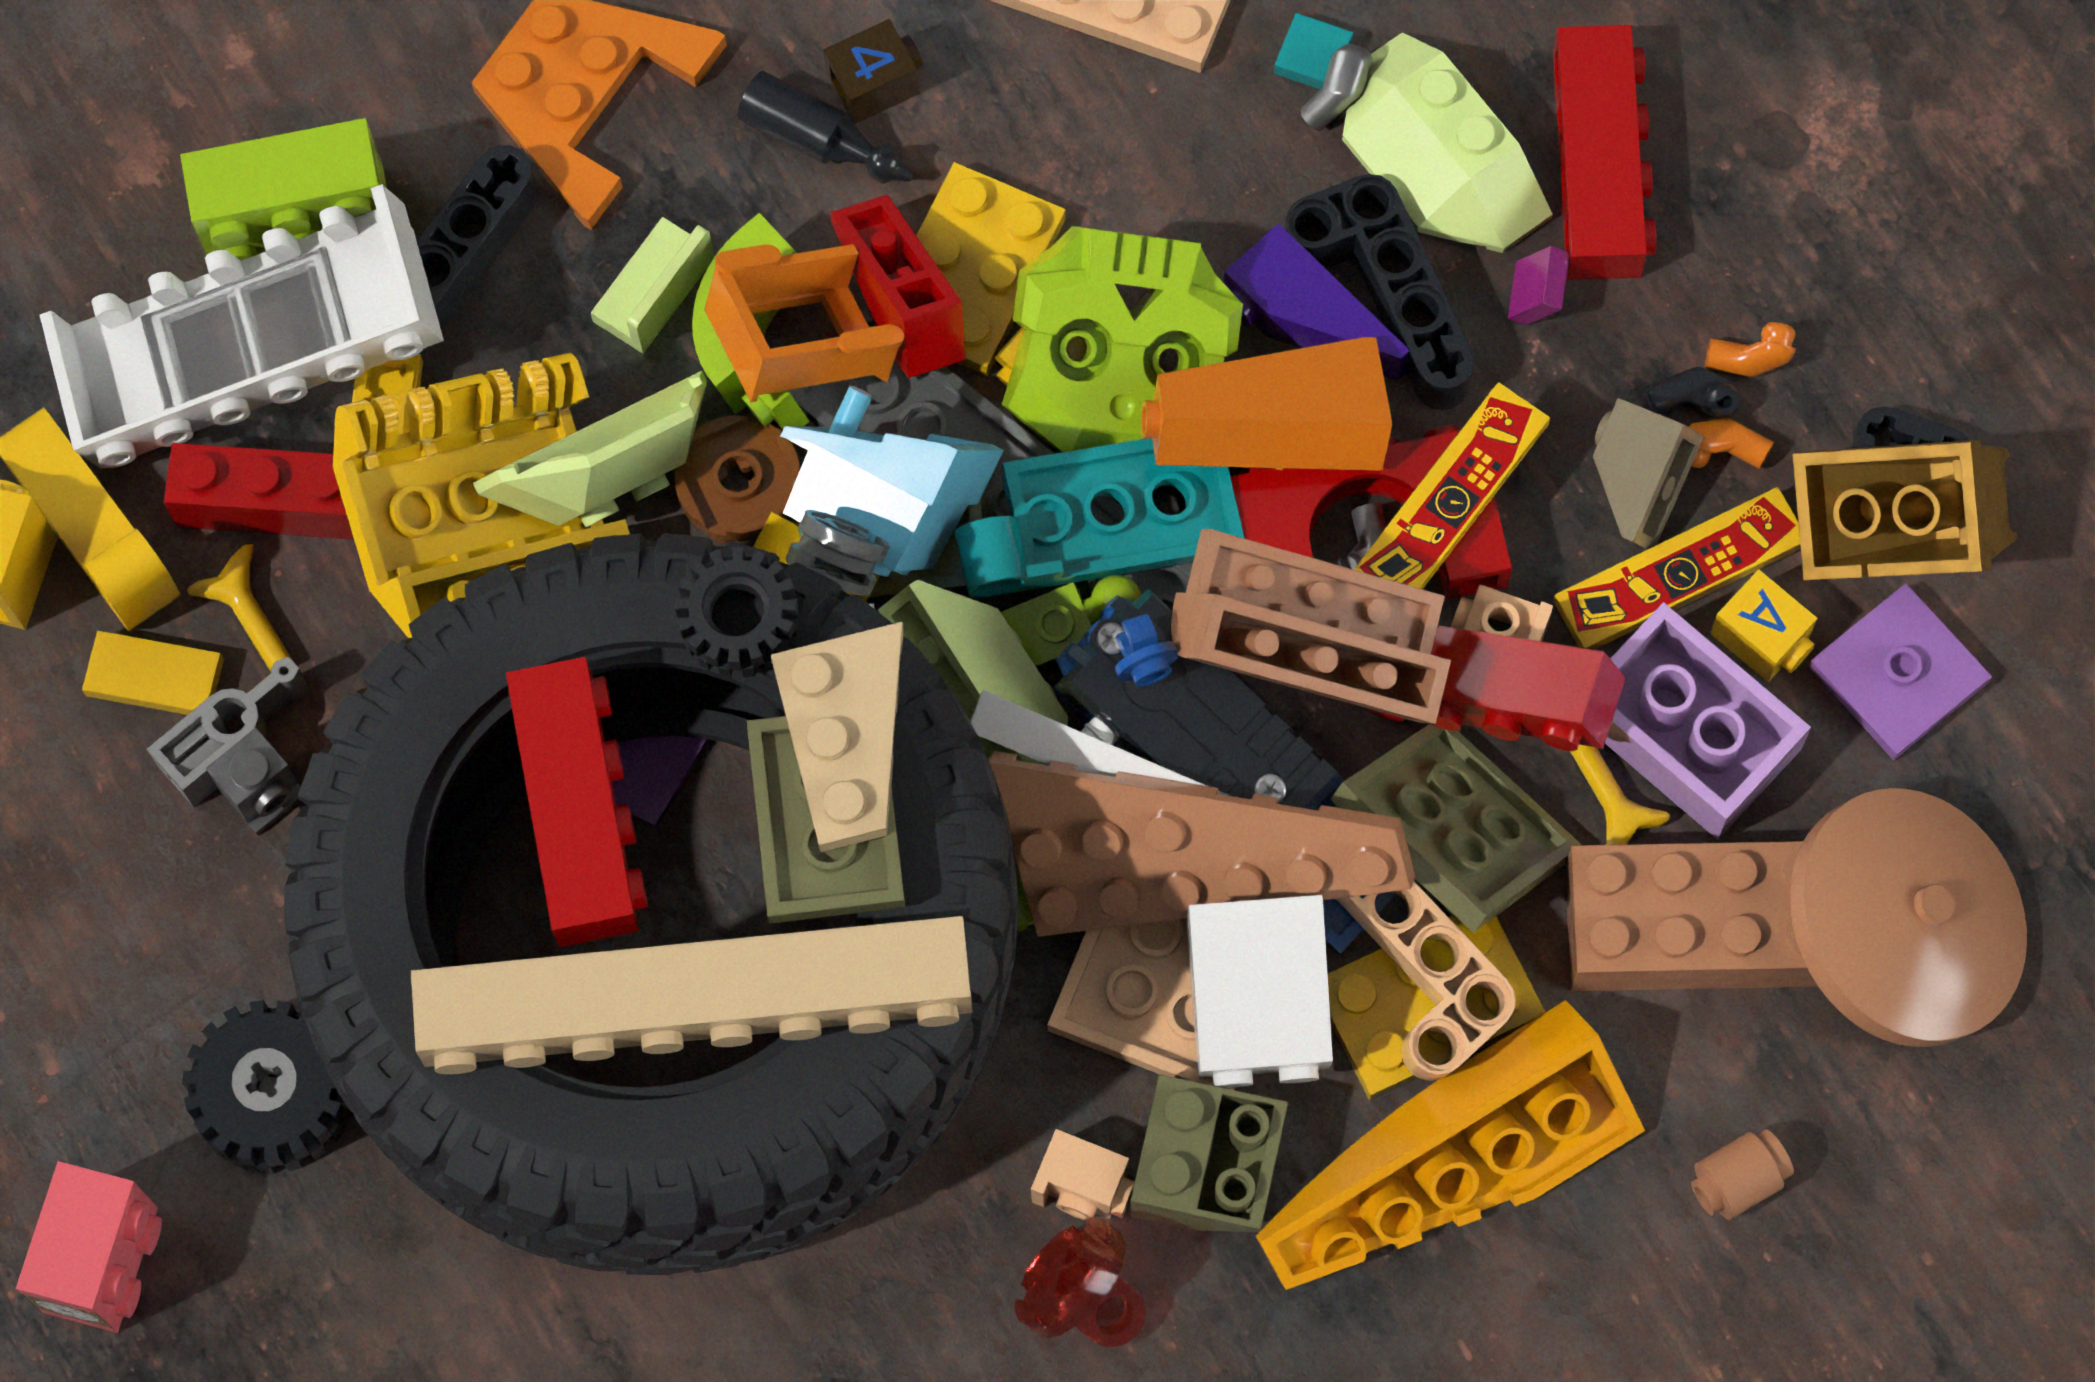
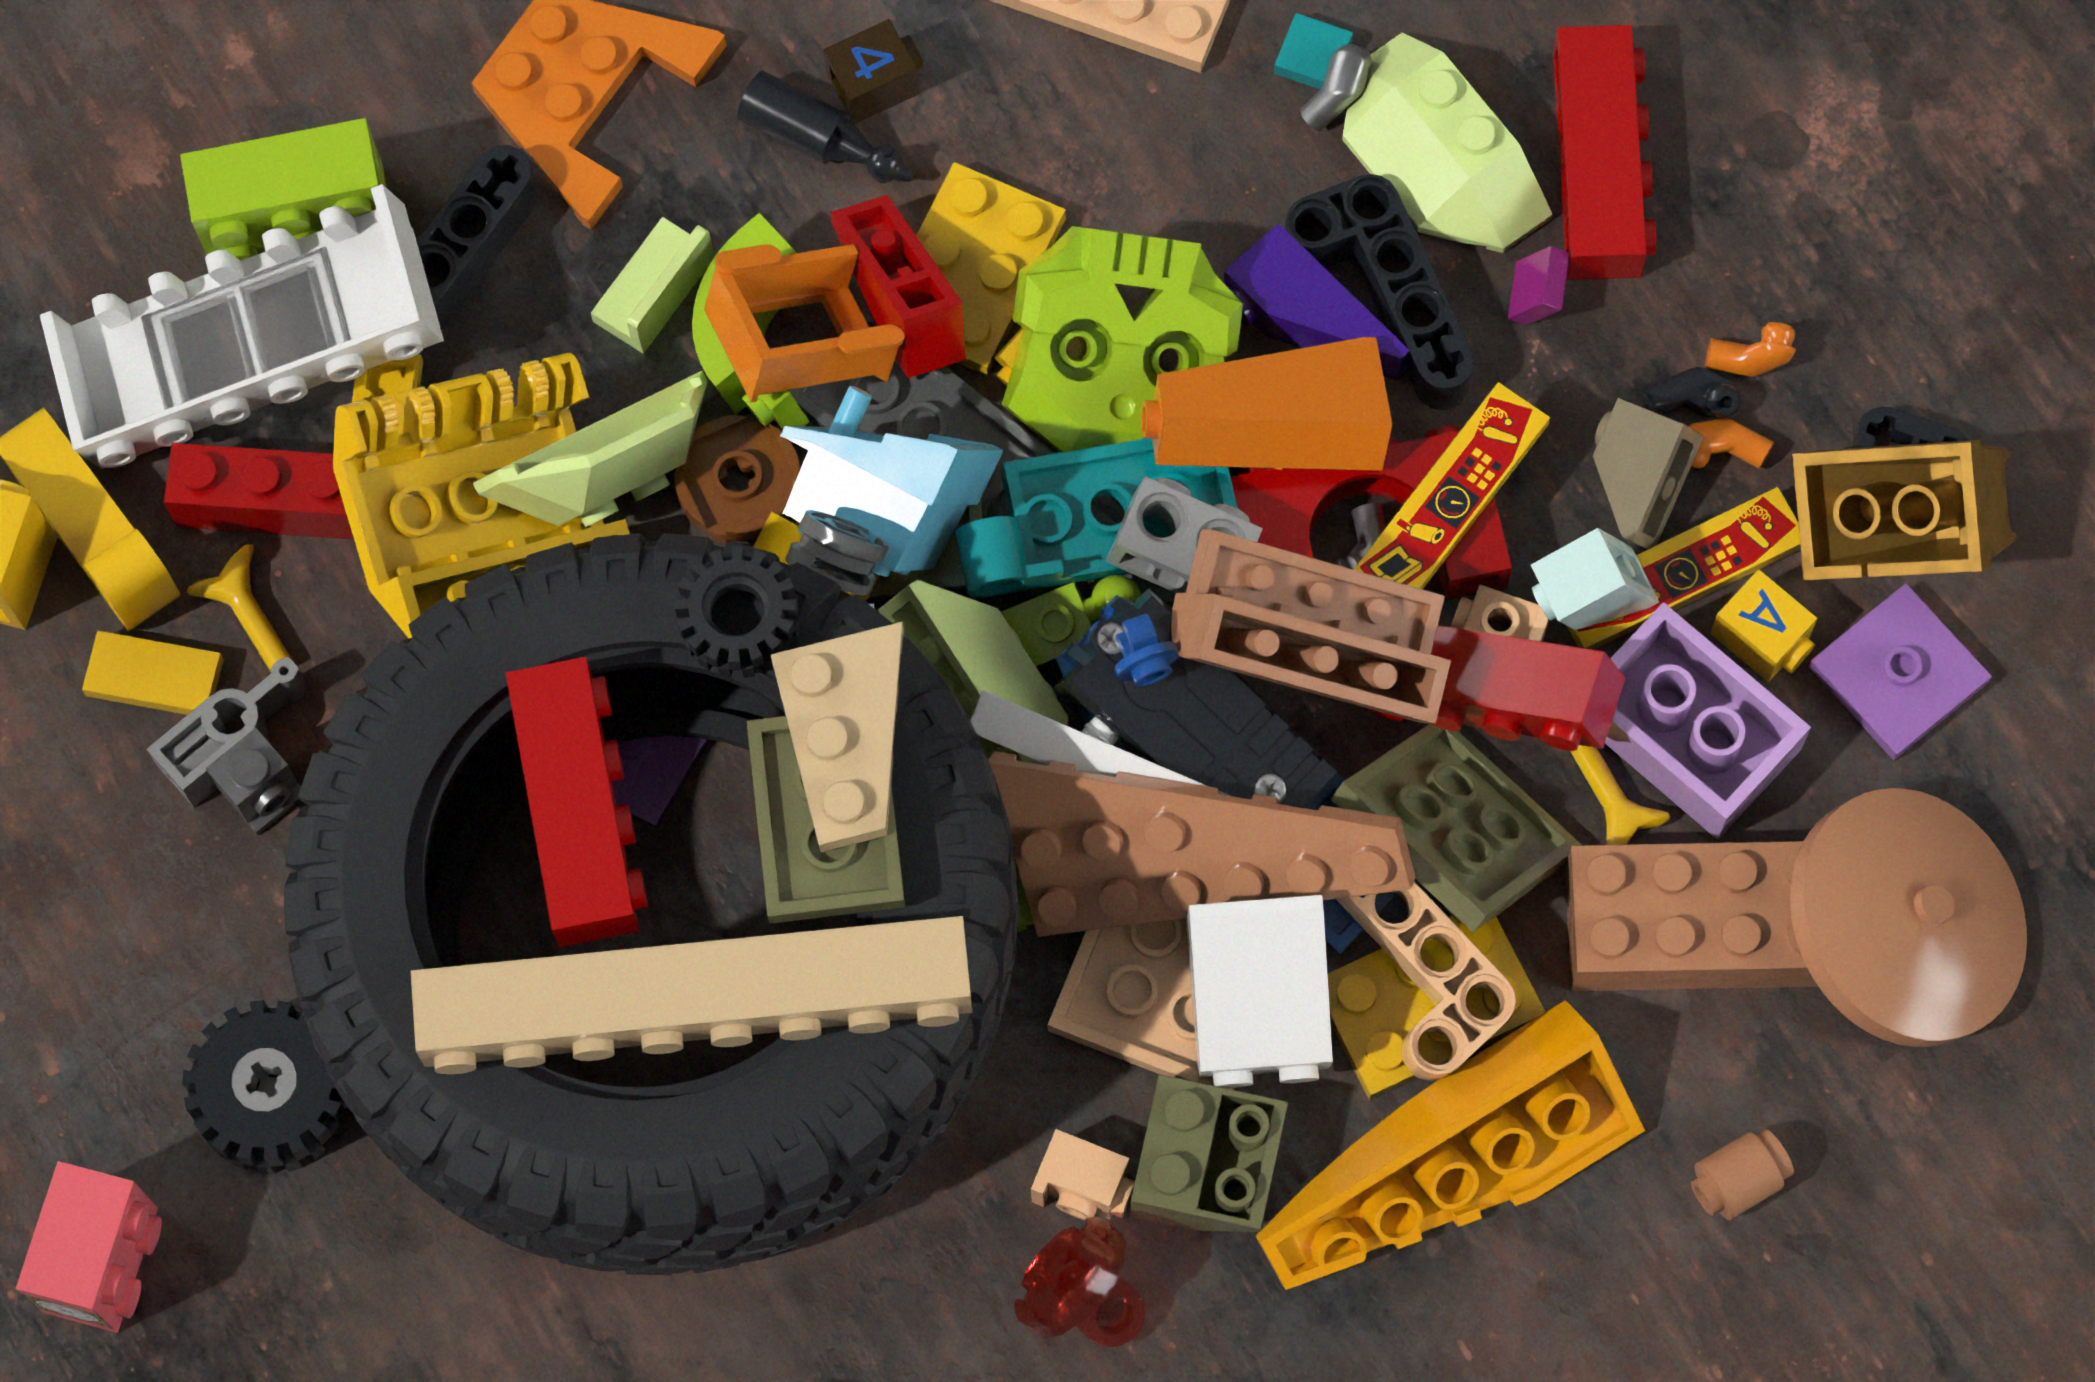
(1171, 558): none -> light grey brick
(1592, 581): none -> light aqua slope

